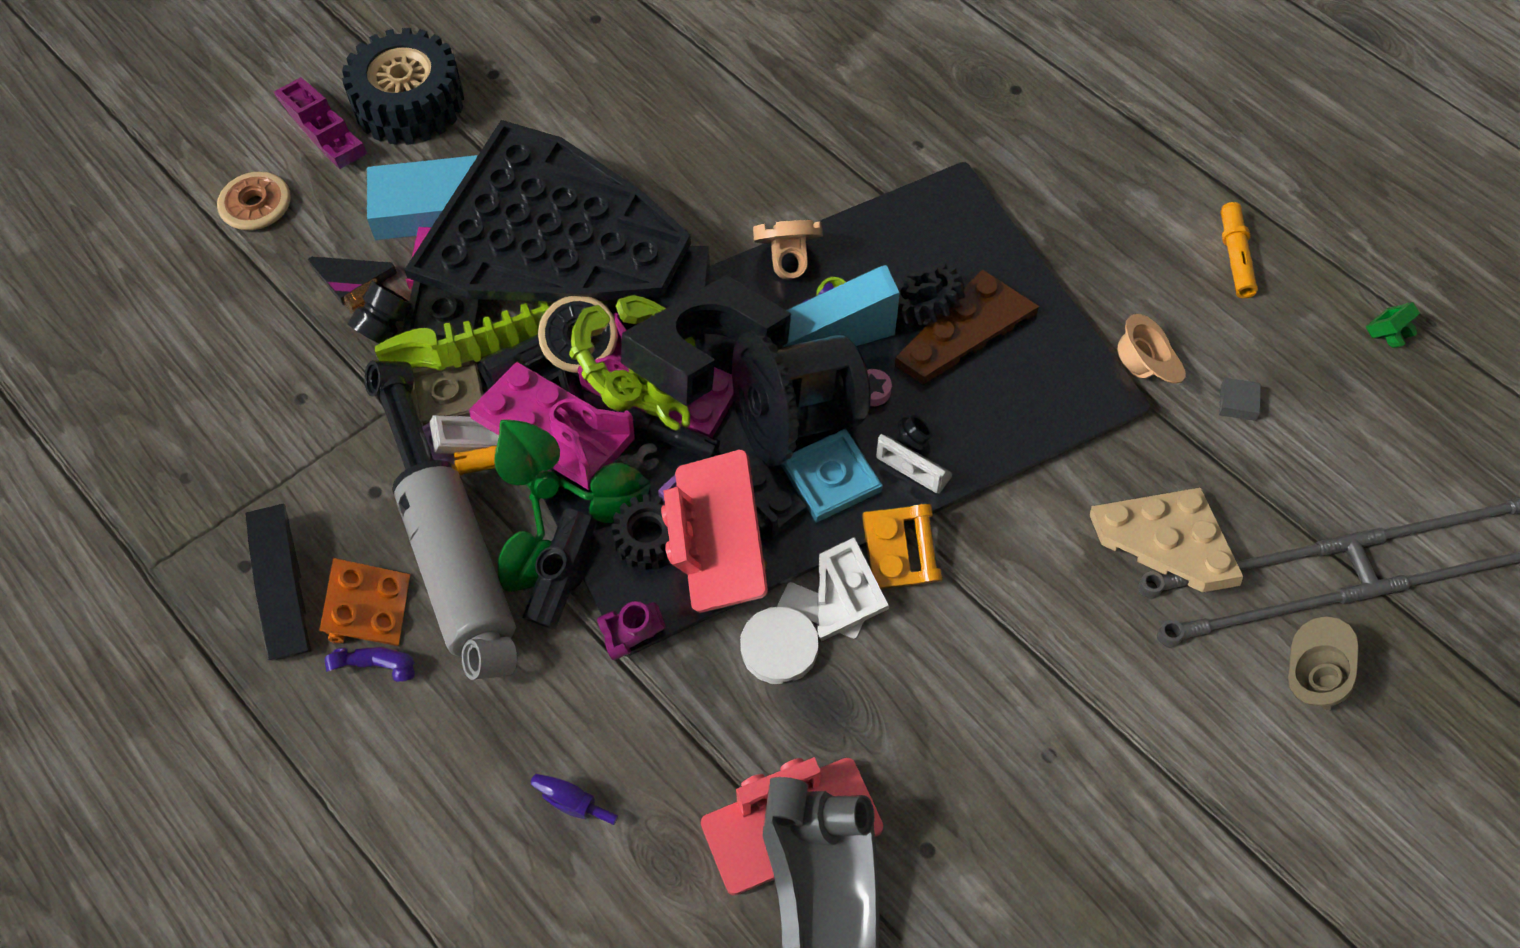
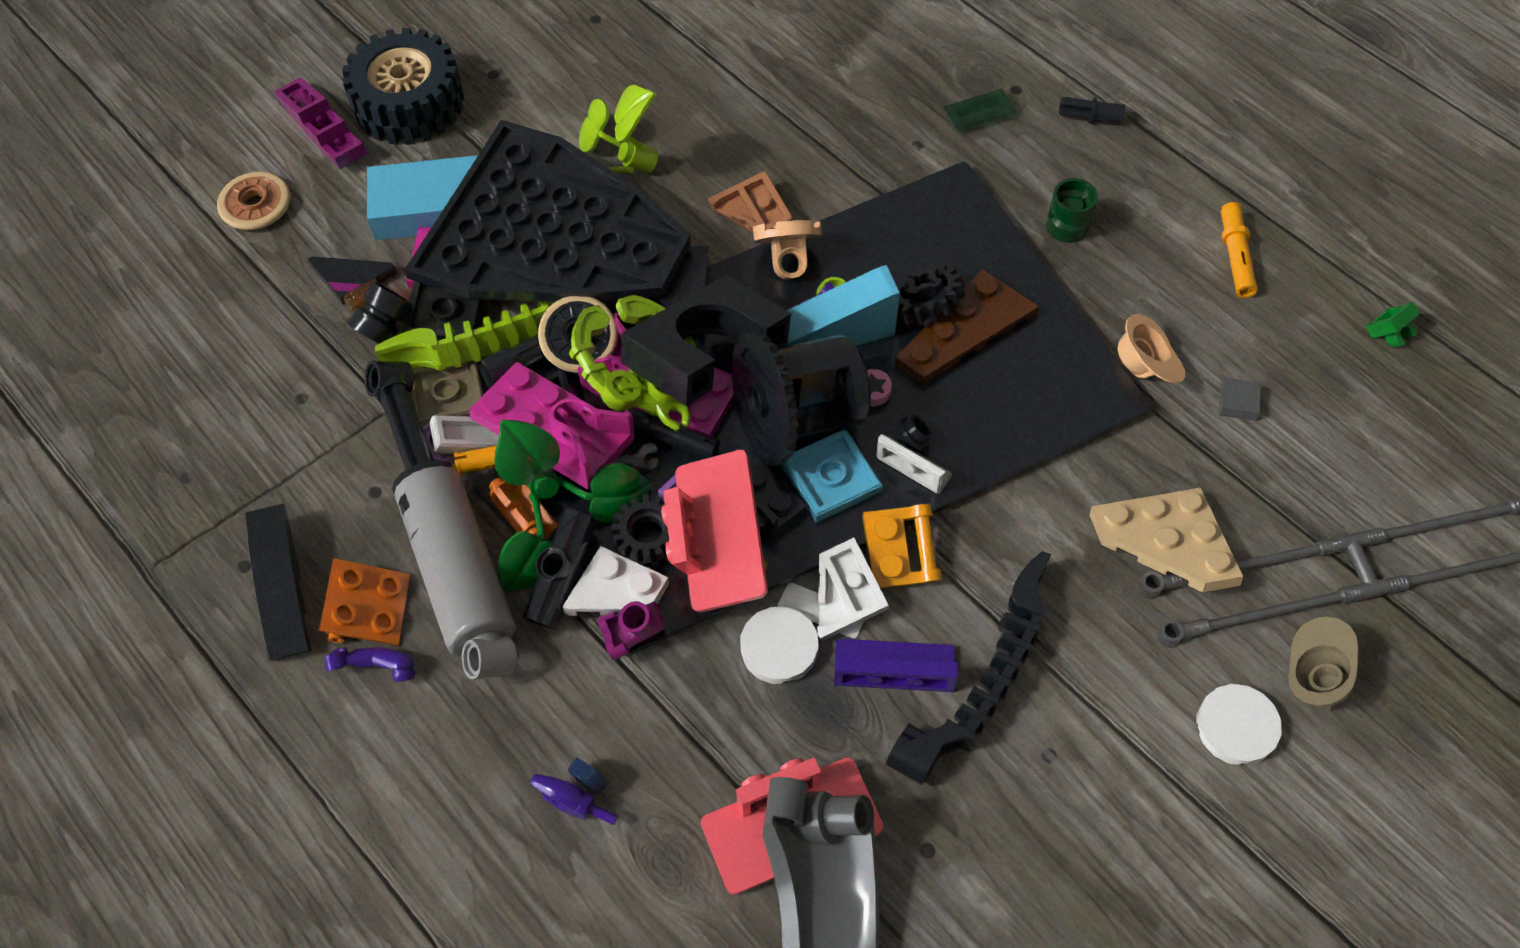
(518, 509): none -> orange hinge
(587, 776): none -> dark blue tile
(612, 583): none -> white wing
(627, 115): none -> lime plant
(751, 203): none -> nougat wing
(895, 665): none -> dark purple panel
(918, 751): none -> black piece
(980, 110): none -> clear green tile
(1071, 210): none -> dark green wheel
(1092, 110): none -> black axle
(1238, 724): none -> white tile

